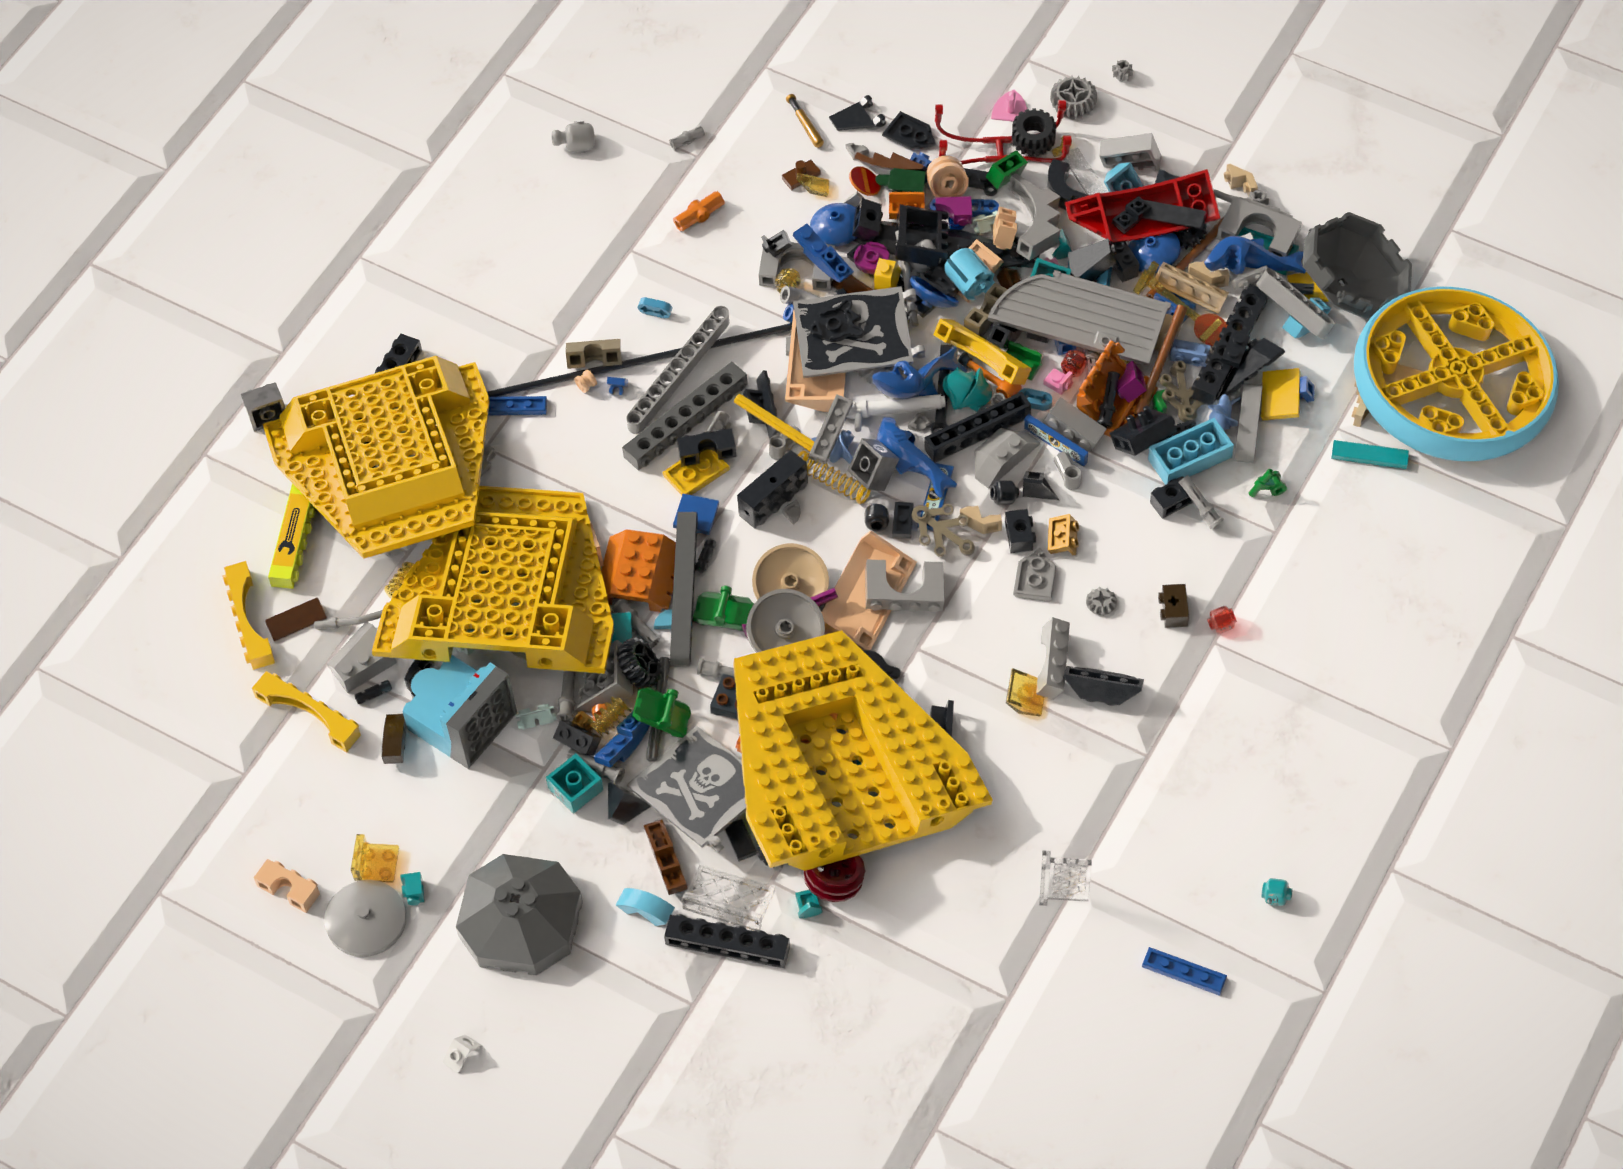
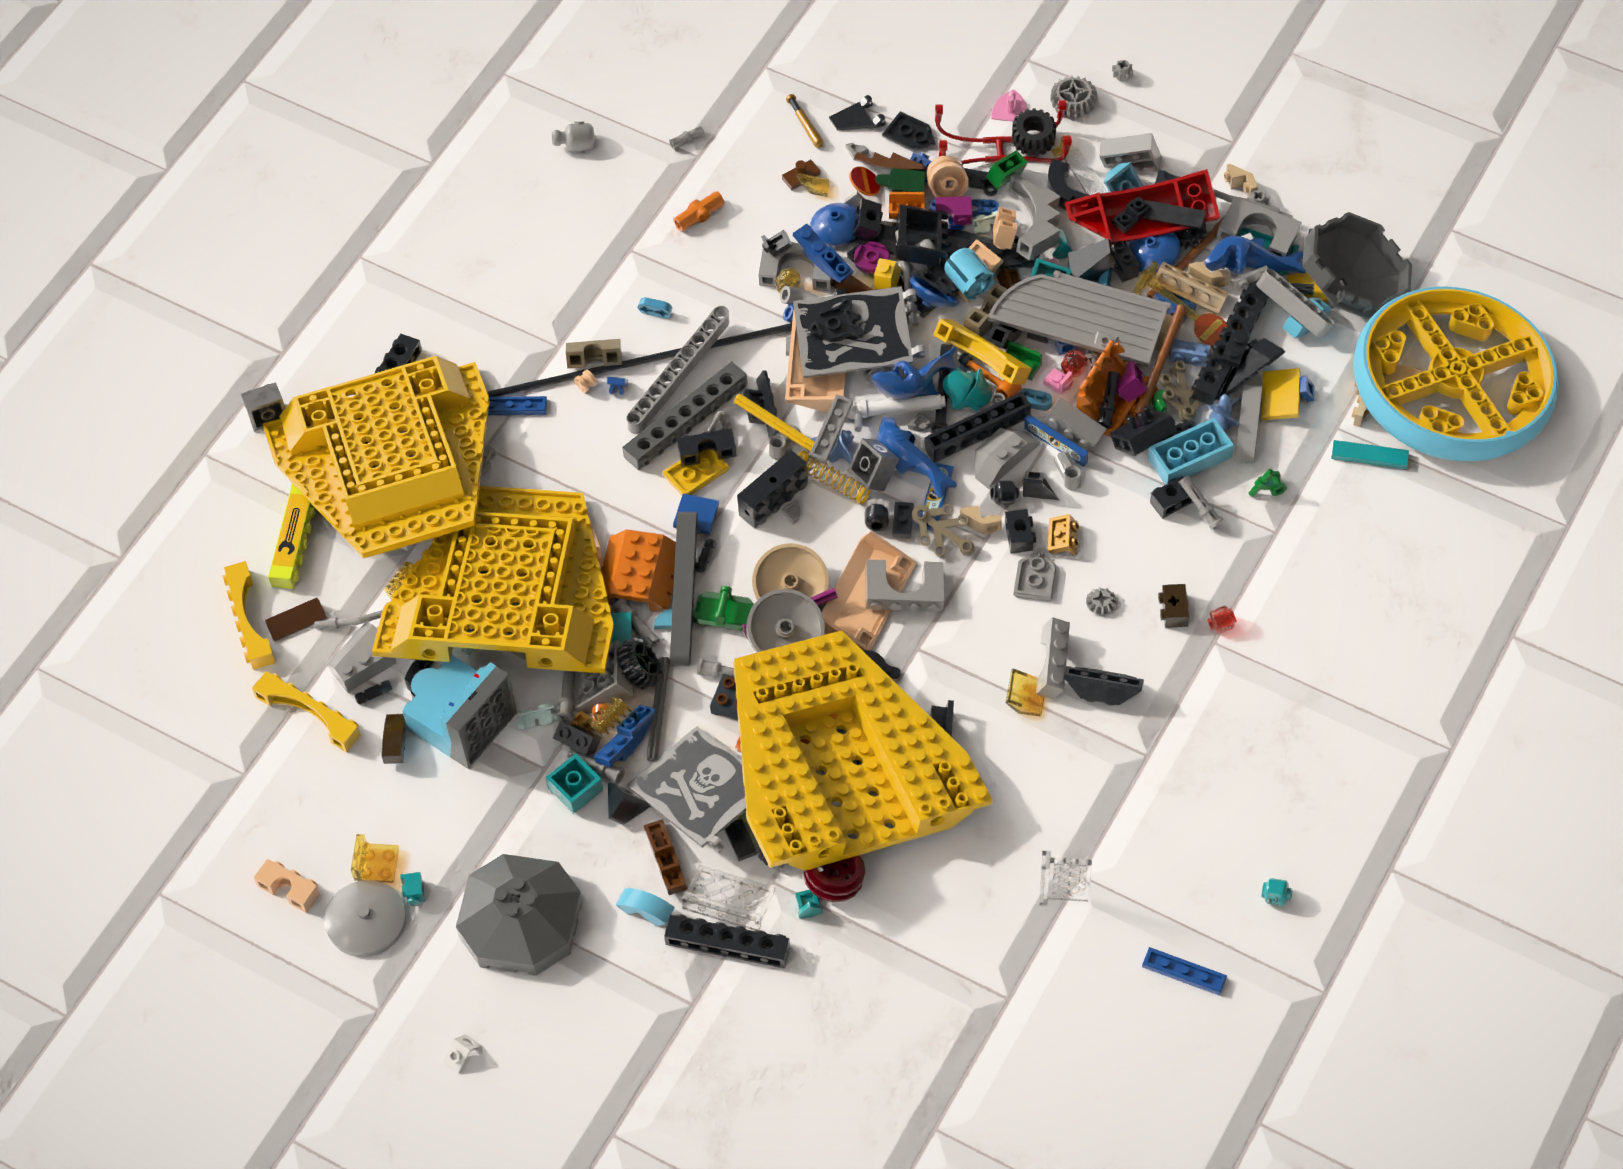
(662, 711): green shield -> none

